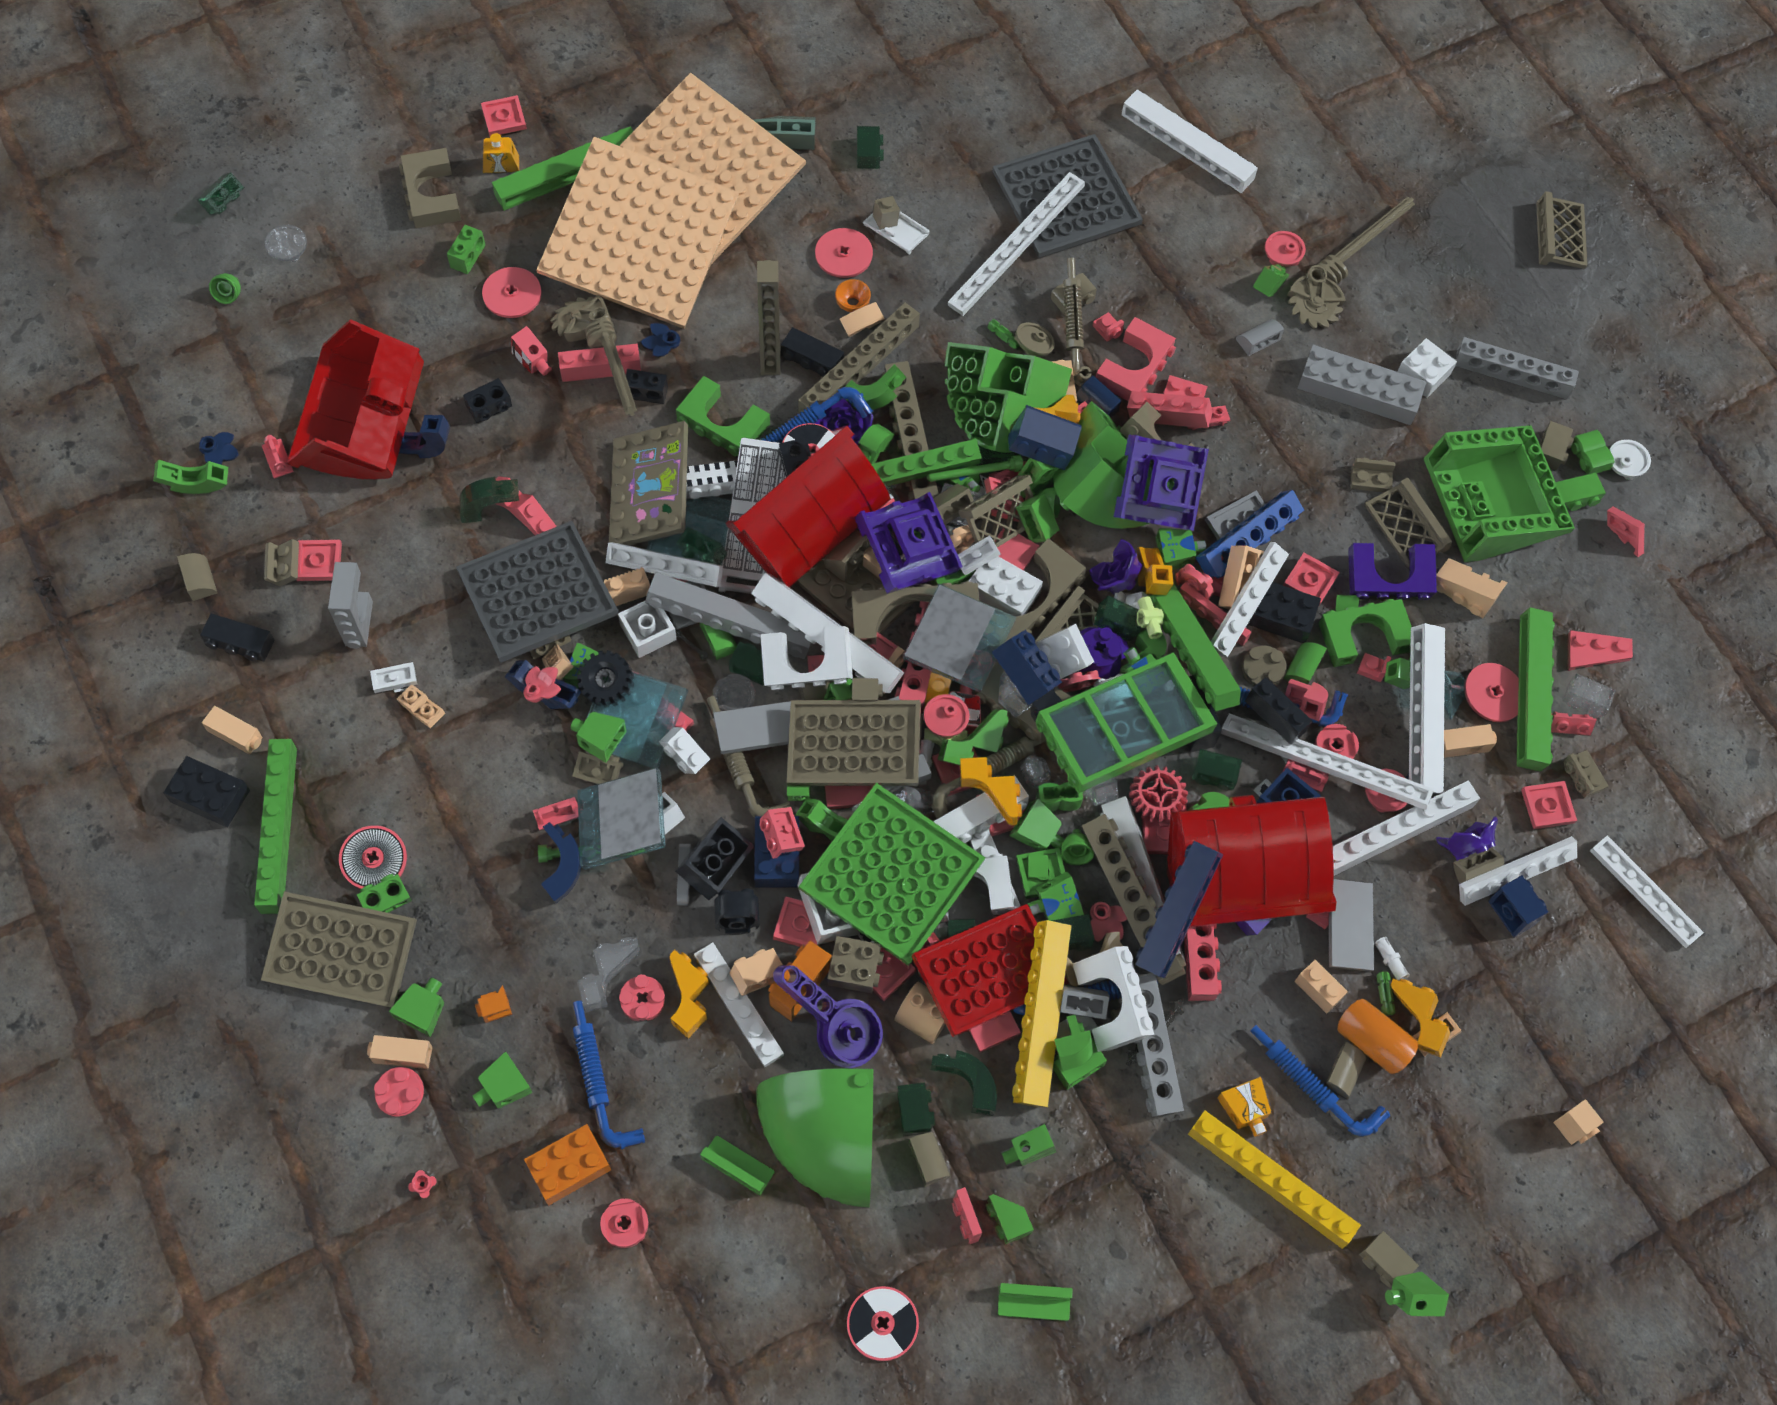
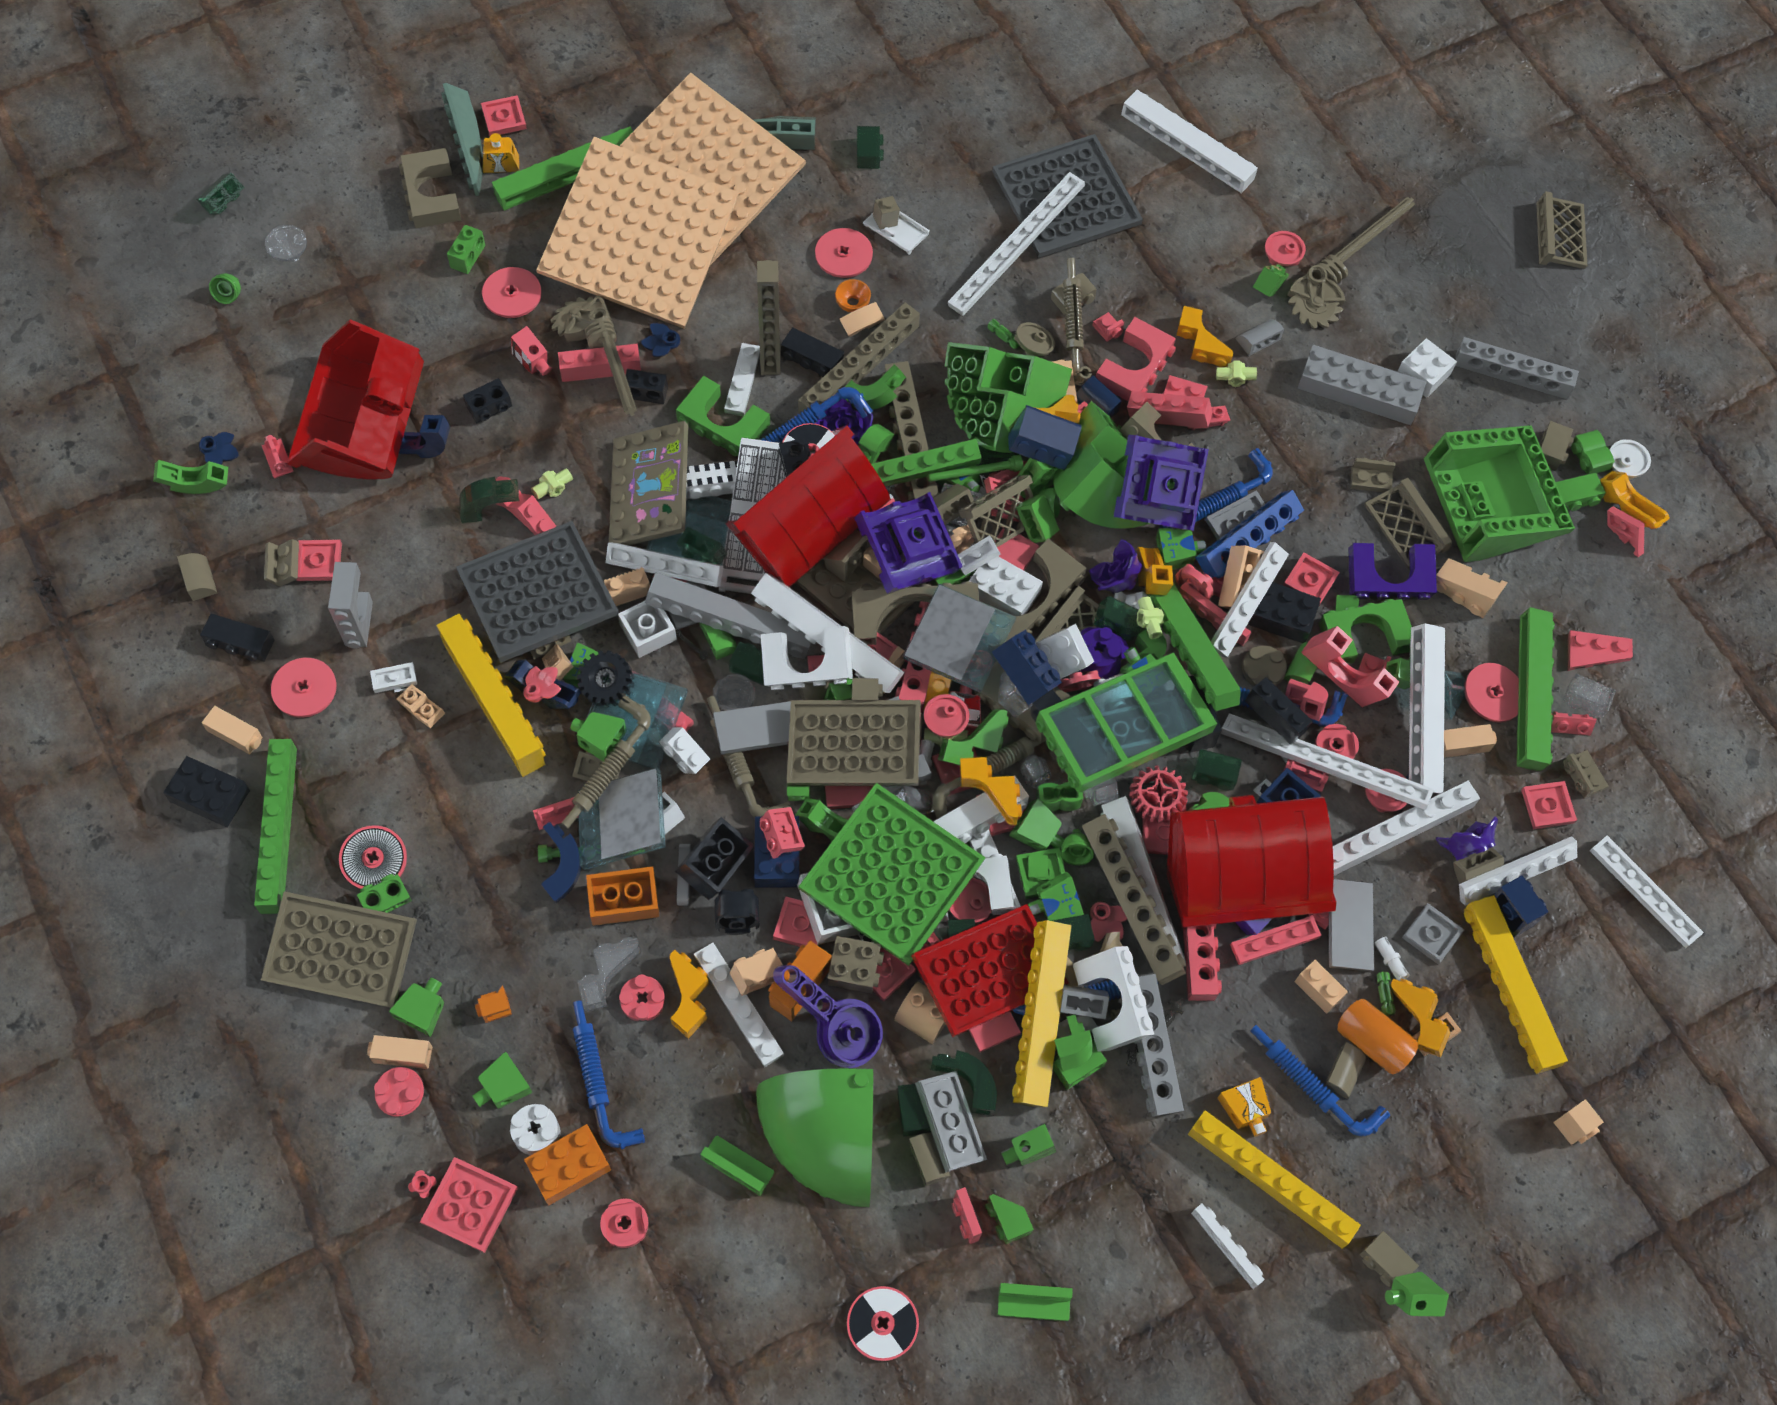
(310, 701): none -> coral piece
(467, 133): none -> sand green wedge
(469, 1204): none -> coral plate
(492, 695): none -> yellow brick
(529, 1118): none -> white brick
(551, 483): none -> yellowish green axle
(612, 764): none -> dark tan piece
(622, 896): none -> orange brick
(742, 379): none -> white plate
(950, 1121): none -> light grey tile
(973, 902): none -> coral piece
(1179, 909): dark blue brick -> none
(1206, 346): none -> light orange arch
(1233, 1252): none -> white plate
(1235, 491): none -> blue piece
(1236, 373): none -> yellowish green axle
(1275, 940): none -> coral plate
(1364, 688): none -> coral arch
(1433, 933): none -> light grey tile
(1515, 985): none -> yellow brick
(1621, 492): none -> light orange arch

